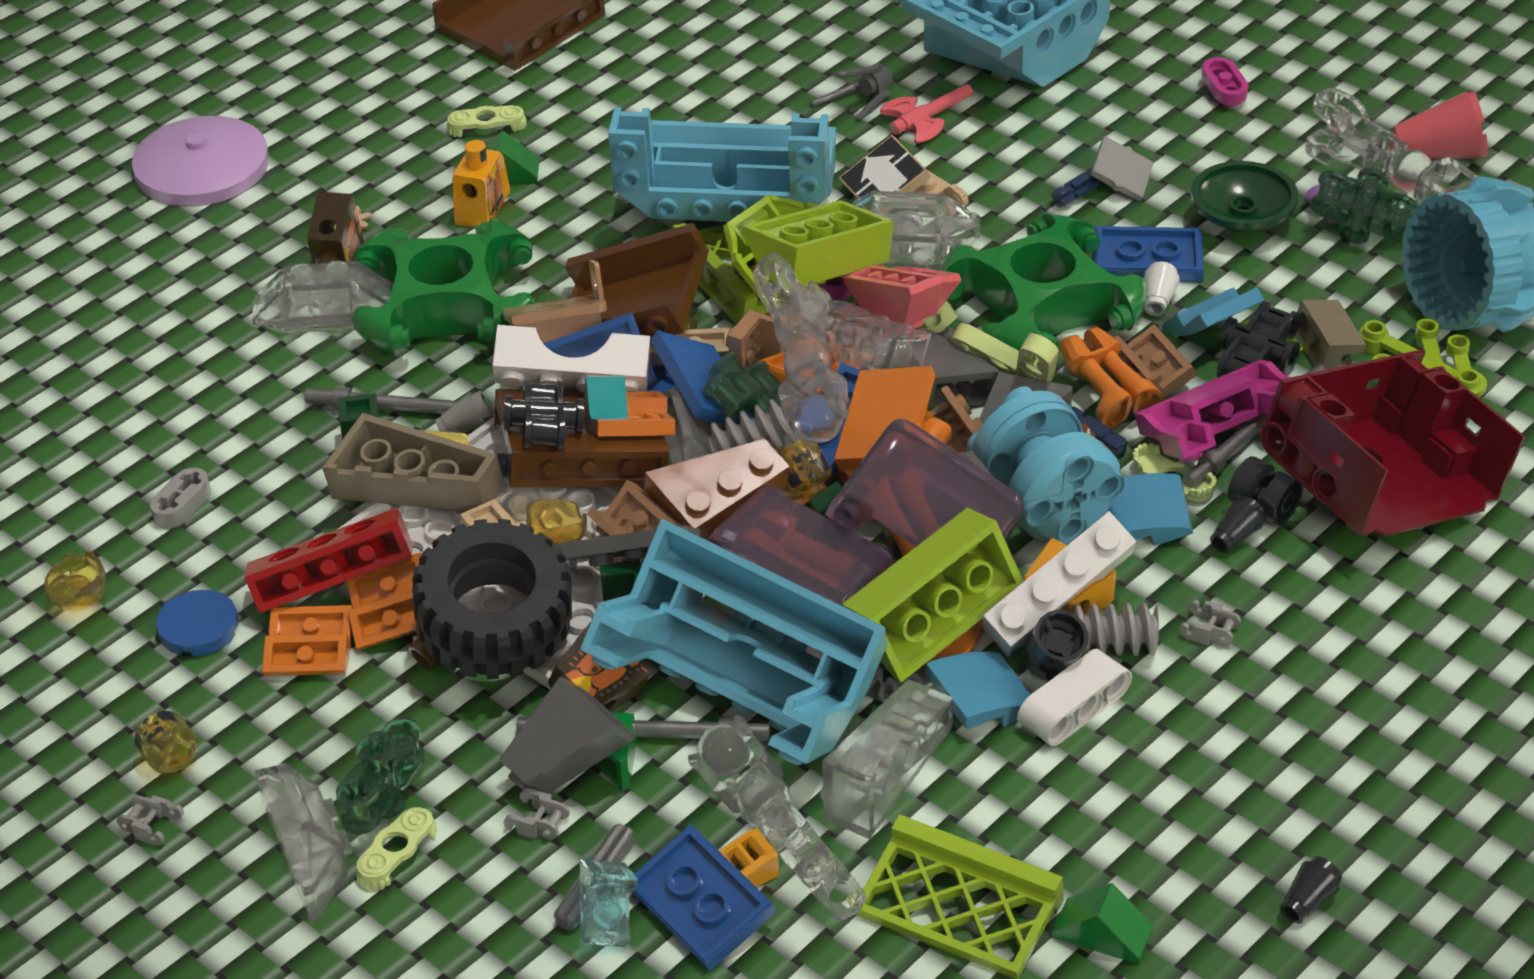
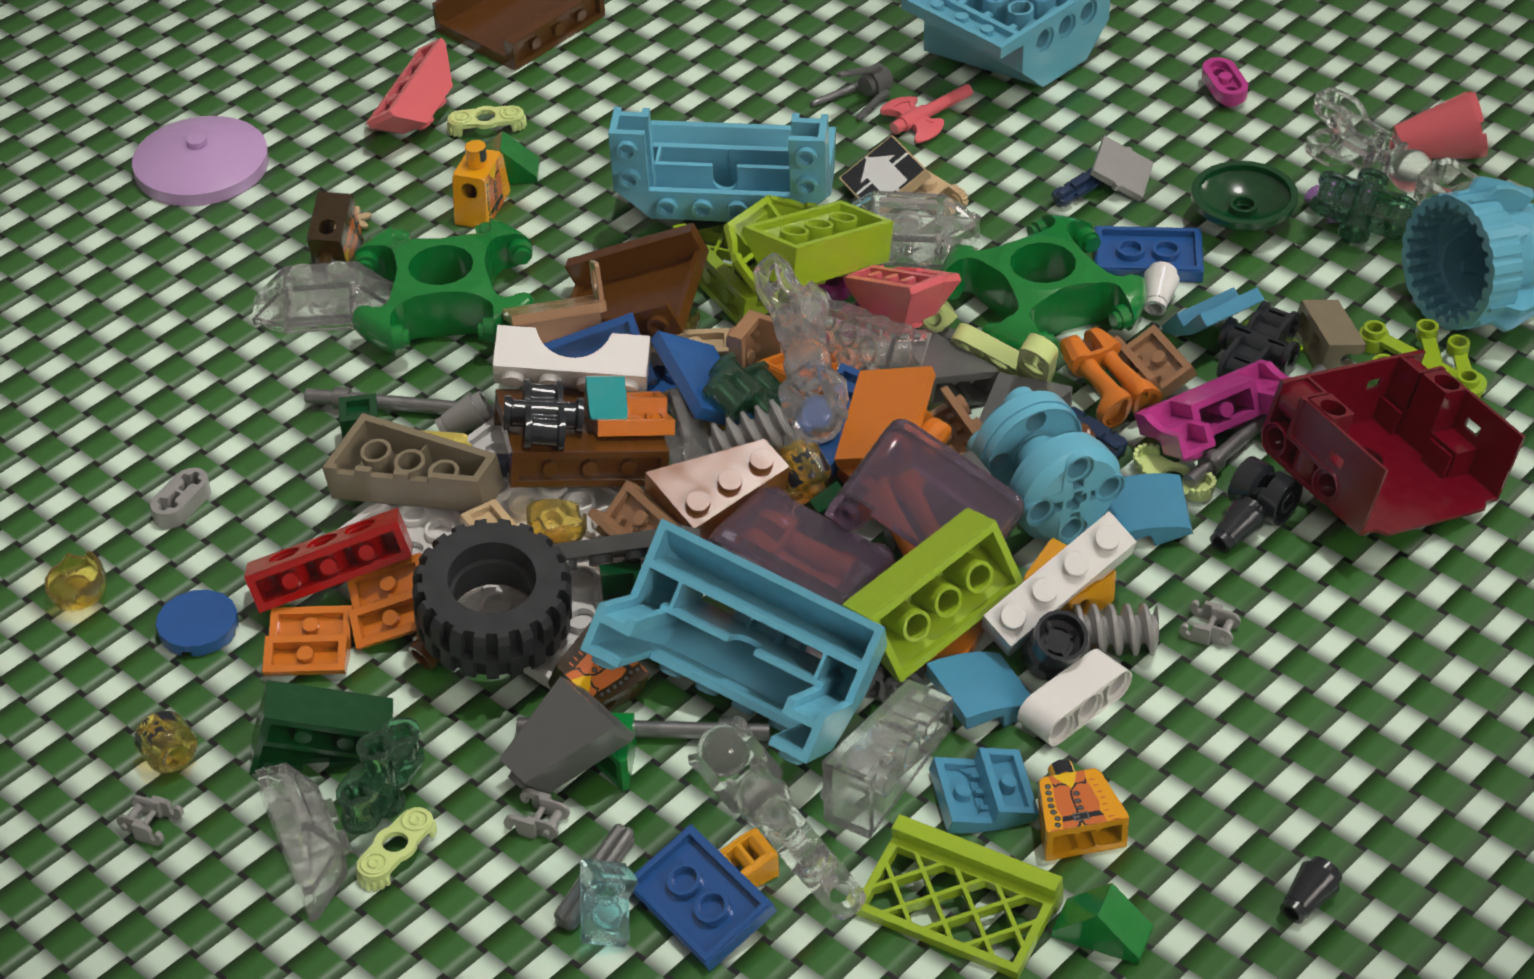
(313, 725): none -> dark green wedge
(416, 92): none -> coral wedge
(983, 791): none -> dark azure slope
(1079, 812): none -> light orange torso

